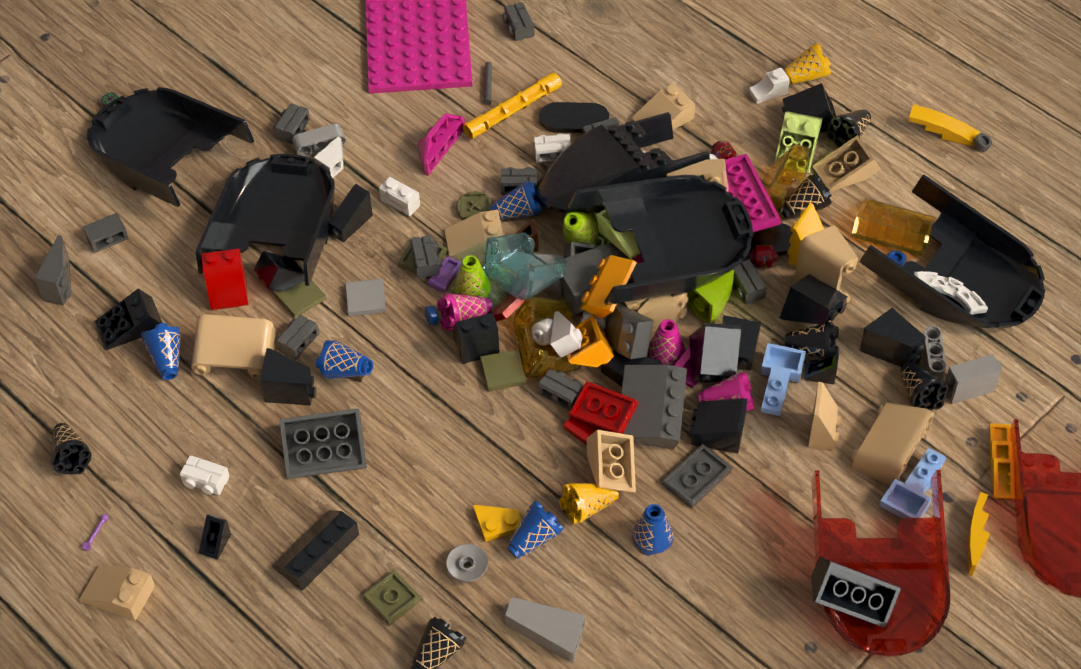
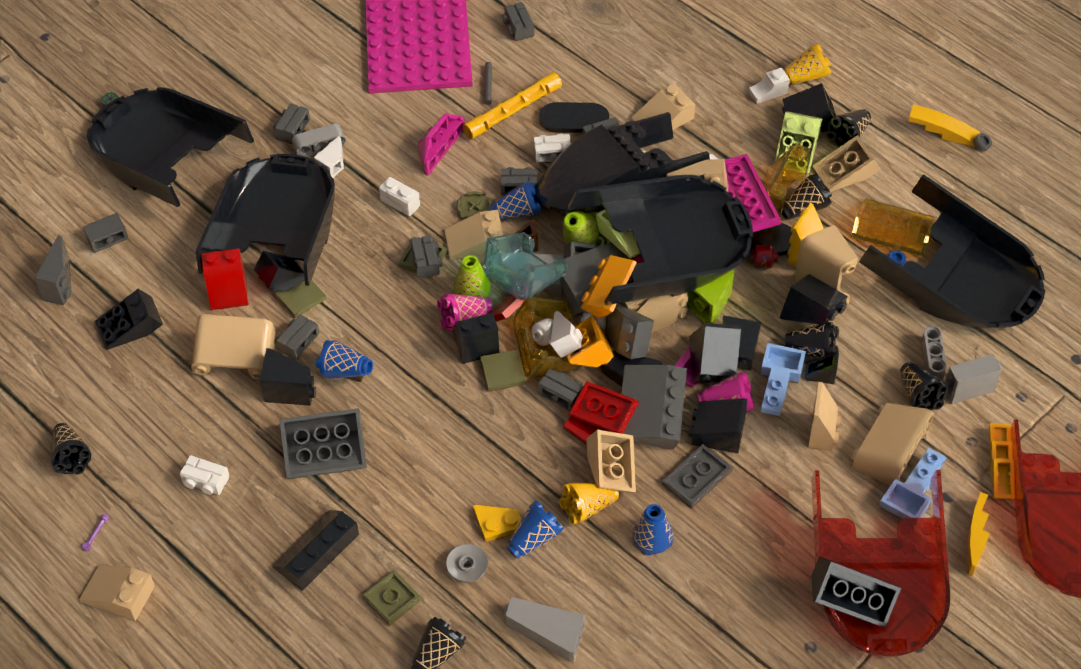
(164, 349): blue cone -> none
(214, 536): black slope -> none
(351, 213): black slope -> none
(365, 297): light grey tile -> none
(431, 315): blue tile -> none
(447, 274): medium lavender tile -> none
(666, 343): dark pink cone -> none
(723, 150): dark red head -> none
(748, 283): dark grey brick -> none
(893, 339): black slope -> none
(955, 290): white tile -> none

